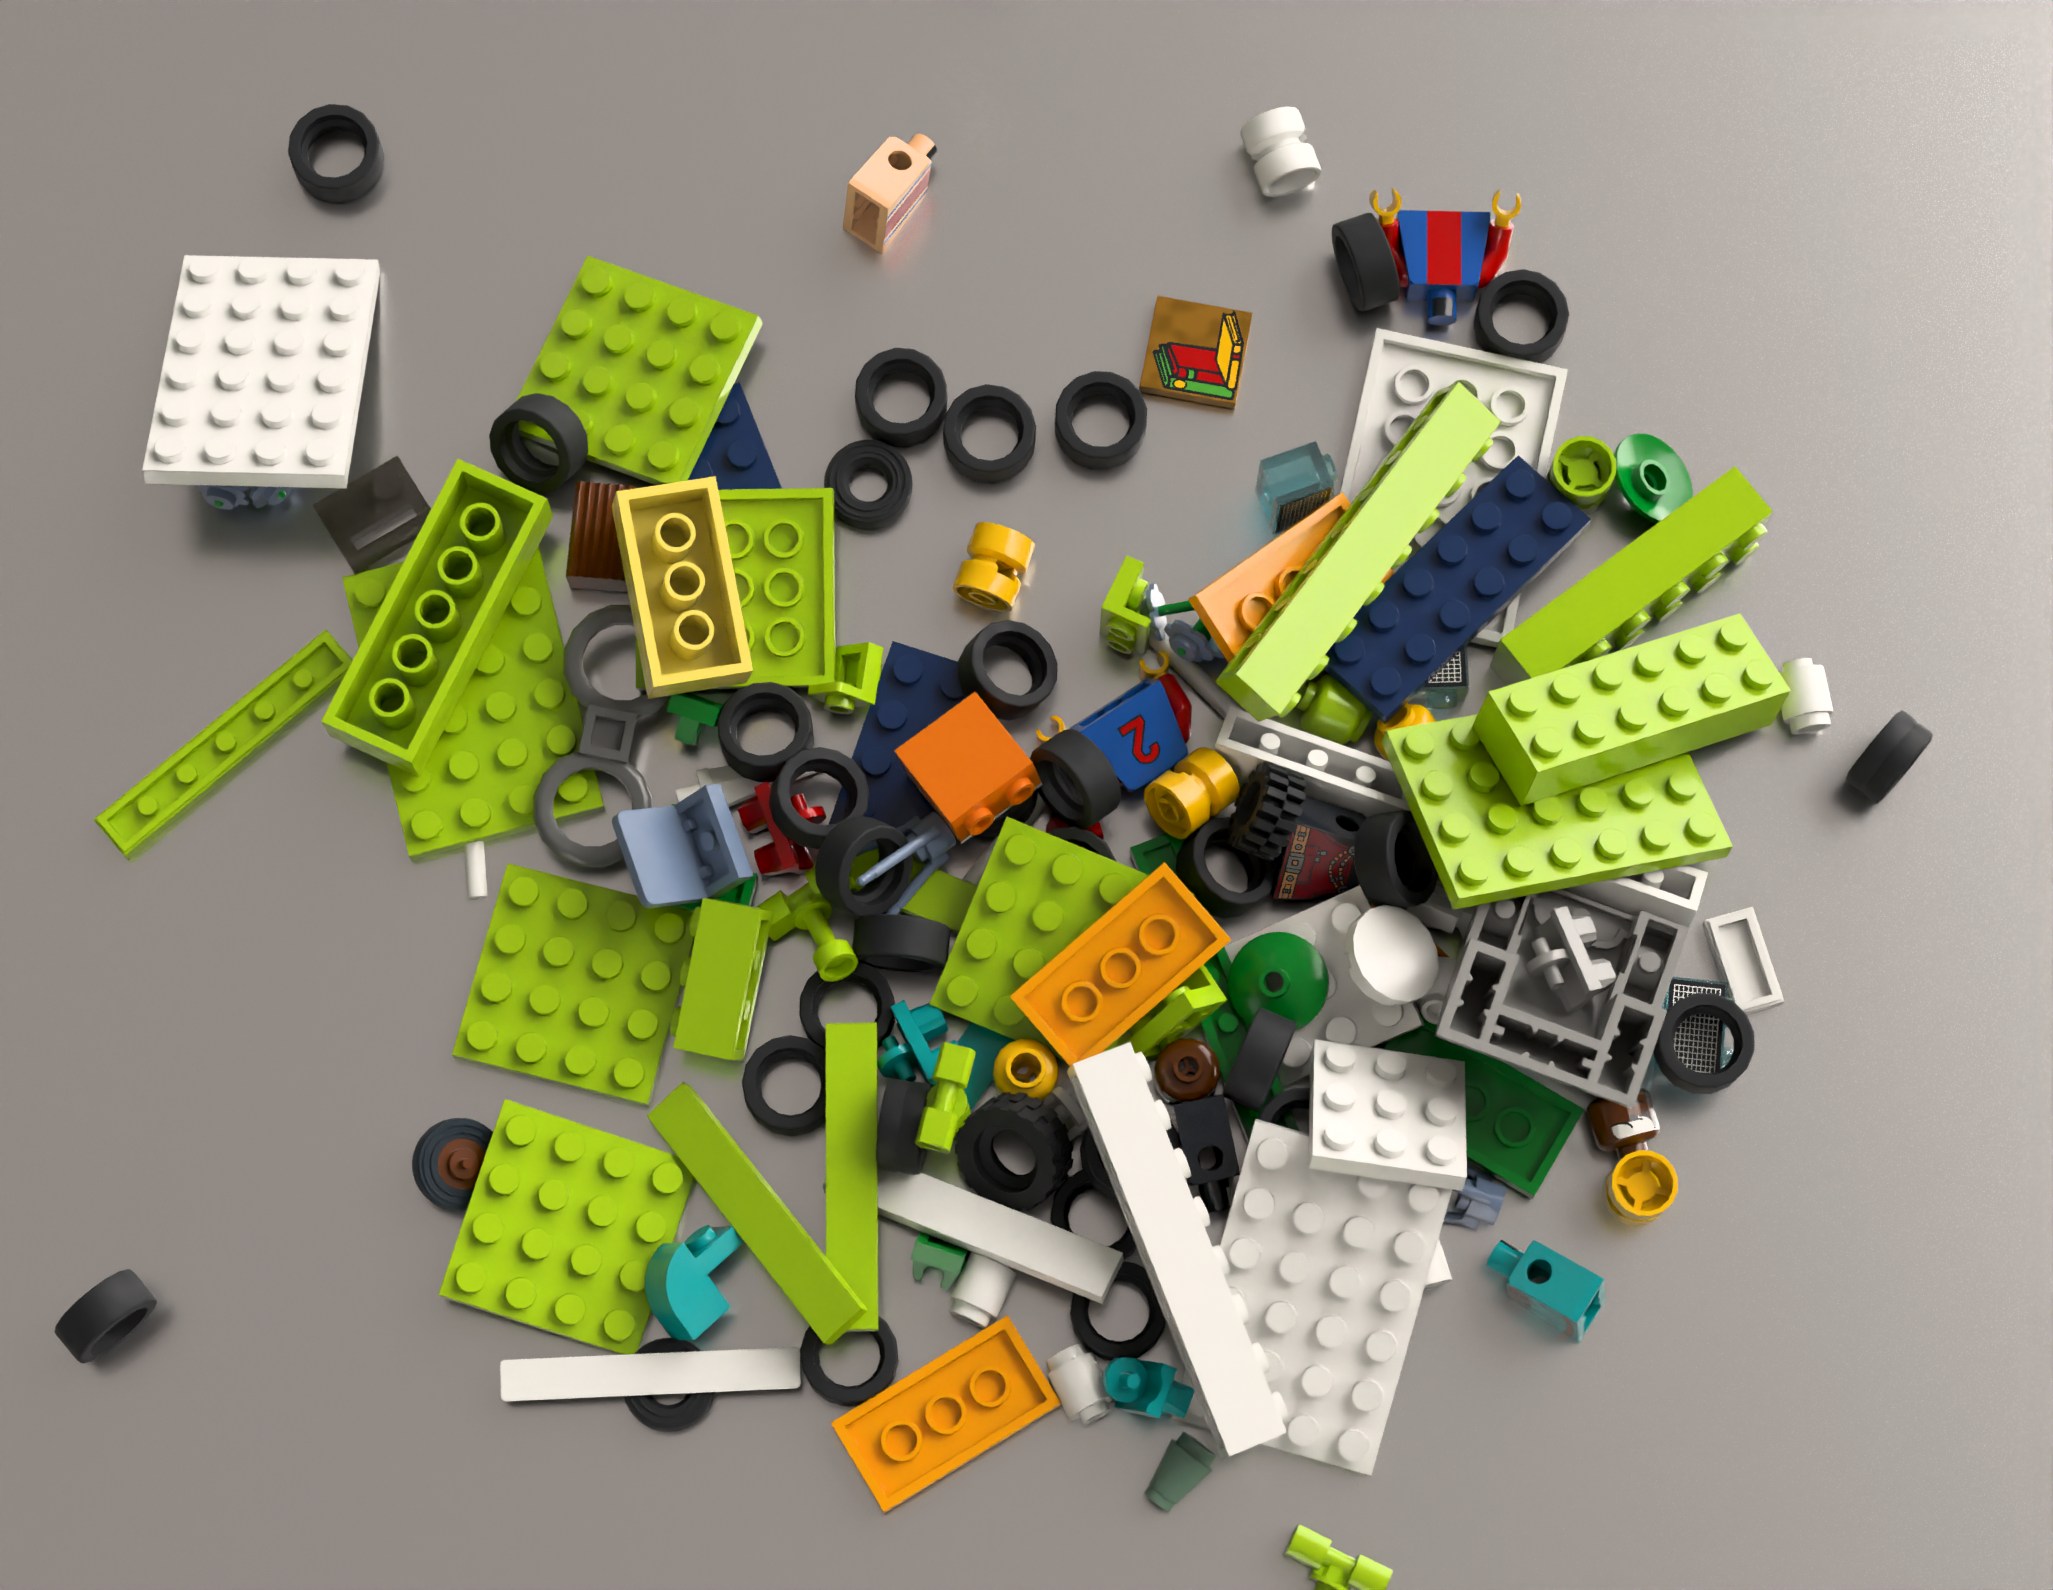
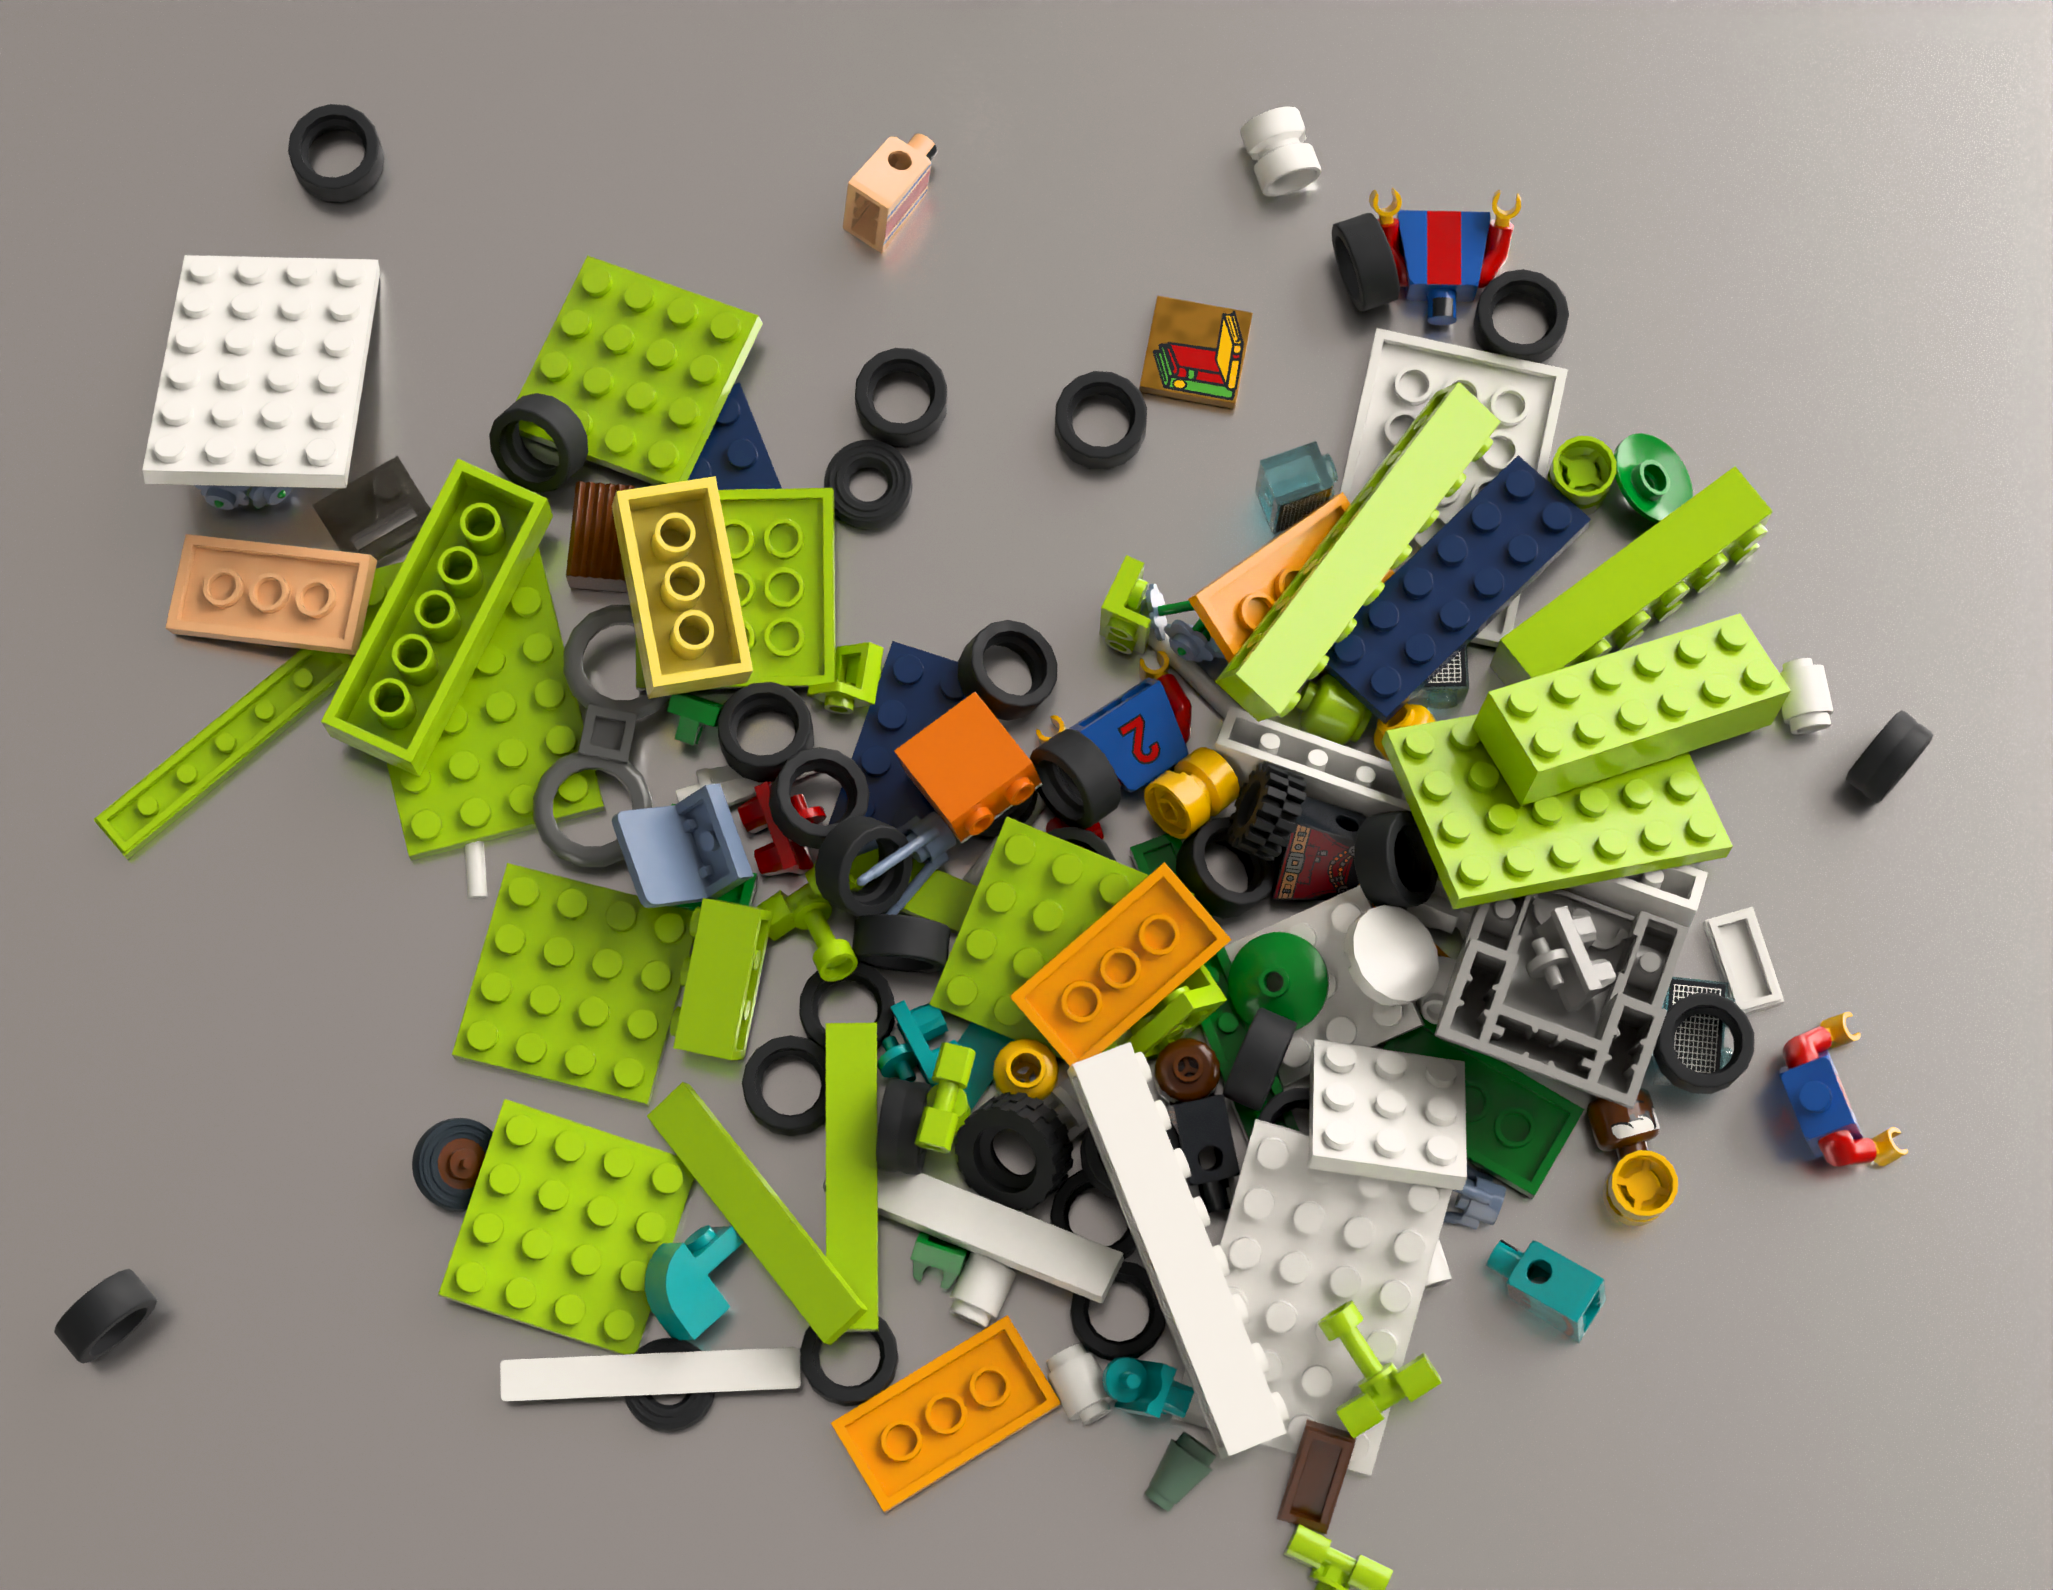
(271, 594): none -> light nougat plate
(992, 572): yellow wheel -> none
(997, 398): black tyre -> none
(1316, 1476): none -> reddish brown tile
(1381, 1384): none -> lime bar
(1822, 1102): none -> torso

